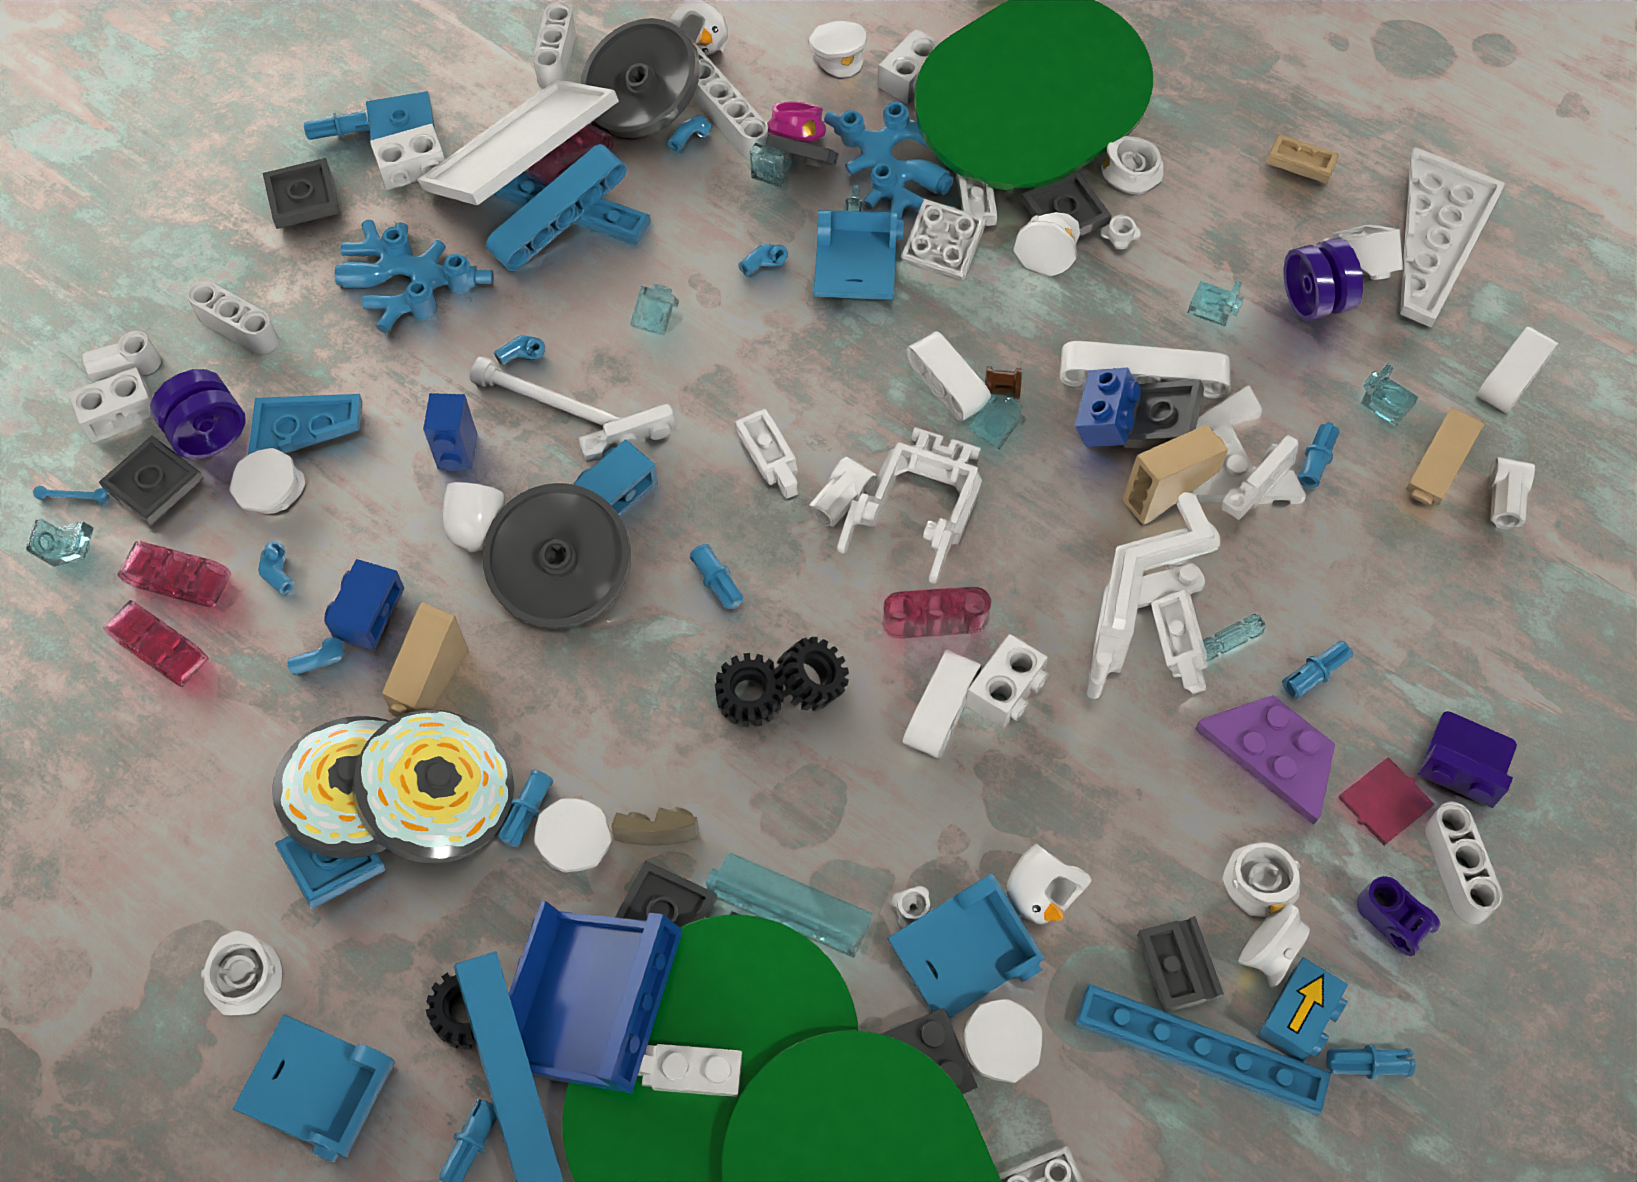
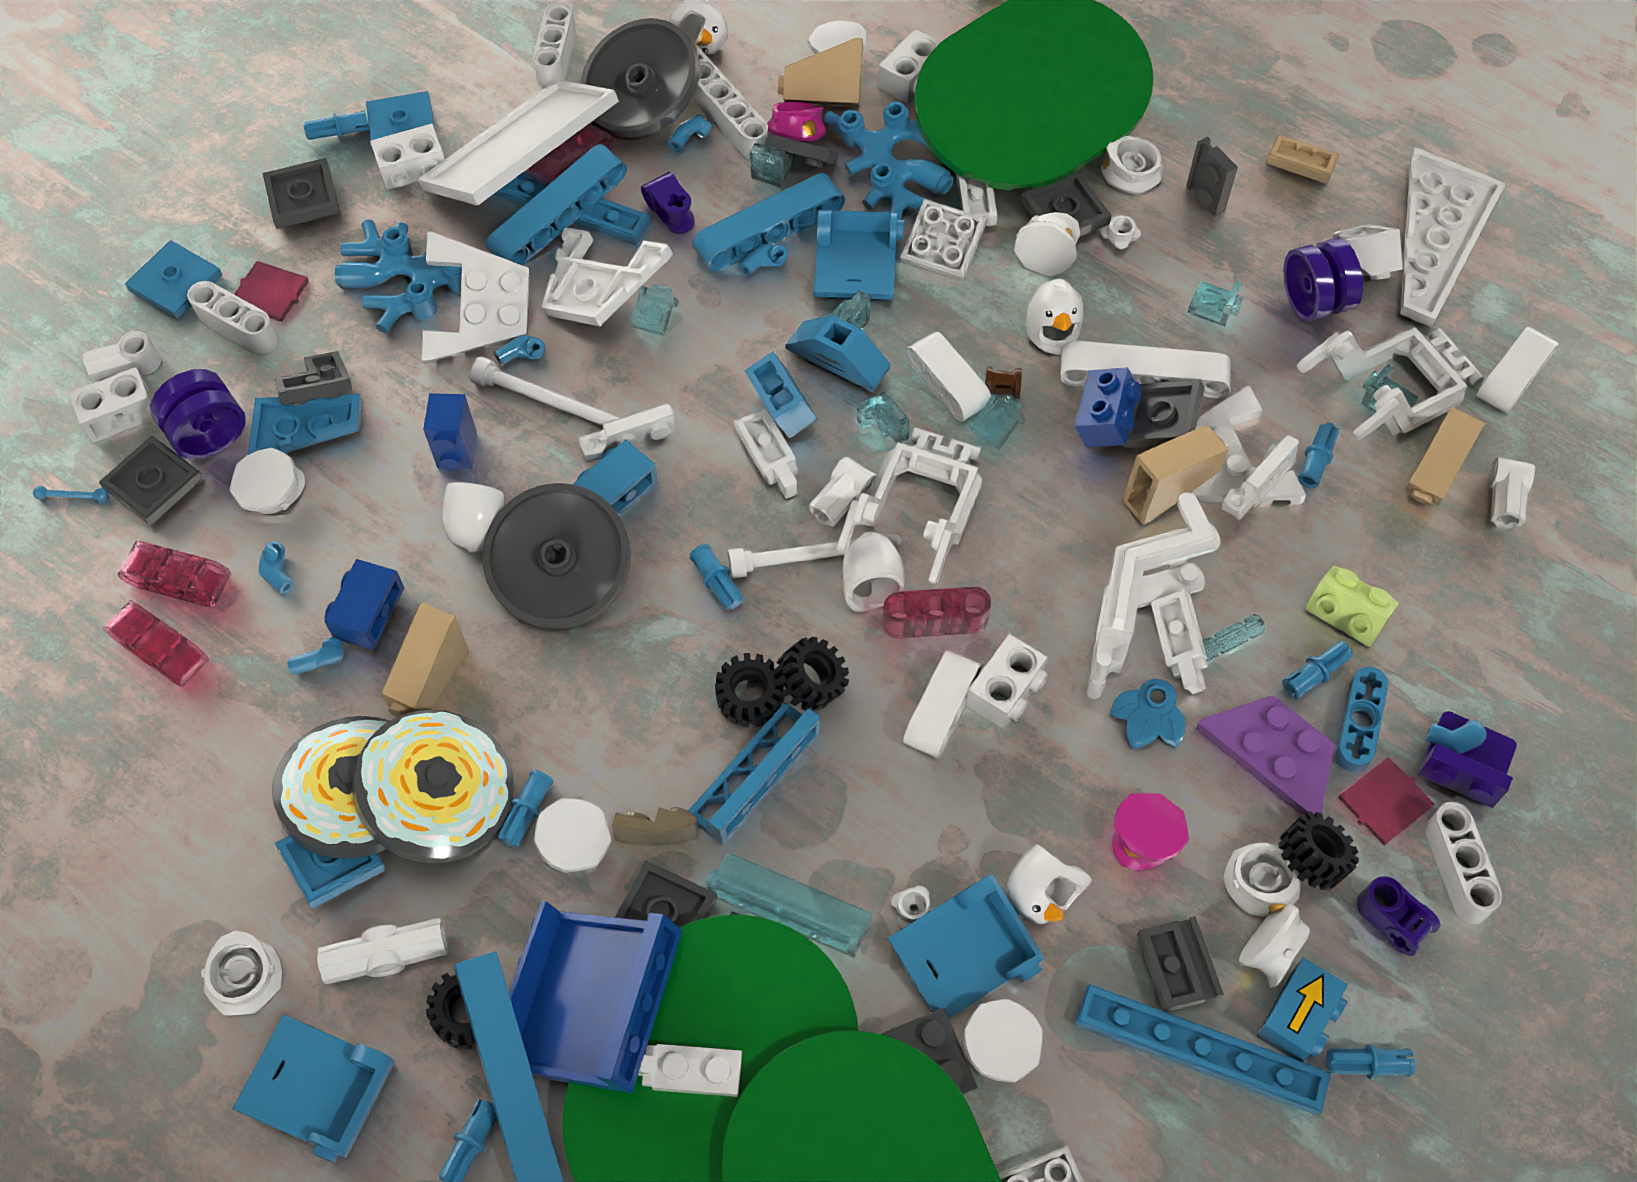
(59, 544): clear light blue bracket -> none
(169, 276): none -> dark azure plate
(271, 289): none -> clear pink piece
(324, 378): none -> dark grey plate
(382, 951): none -> white piece
(491, 299): none -> white wing
(595, 290): none -> white wing
(669, 202): none -> dark purple piece
(743, 562): none -> white piece
(762, 776): none -> dark azure fence
(767, 222): none -> dark azure beam
(780, 394): none -> dark azure brick
(826, 77): none -> tan slope
(840, 349): none -> dark azure slope
(854, 202): clear light blue hand -> none
(855, 310): none -> clear light blue bracket
(872, 560): none -> white piece
(886, 414): none -> clear light blue bracket
(1057, 306): none -> white piece
(1148, 831): none -> dark pink hat
(1150, 719): none -> dark azure plate
(1211, 176): none -> dark grey plate
(1318, 850): none -> black tyre
(1350, 730): none -> dark azure beam
(1351, 605): none -> yellowish green bracket
(1432, 358): none -> white piece
(1459, 740): none -> dark azure arm

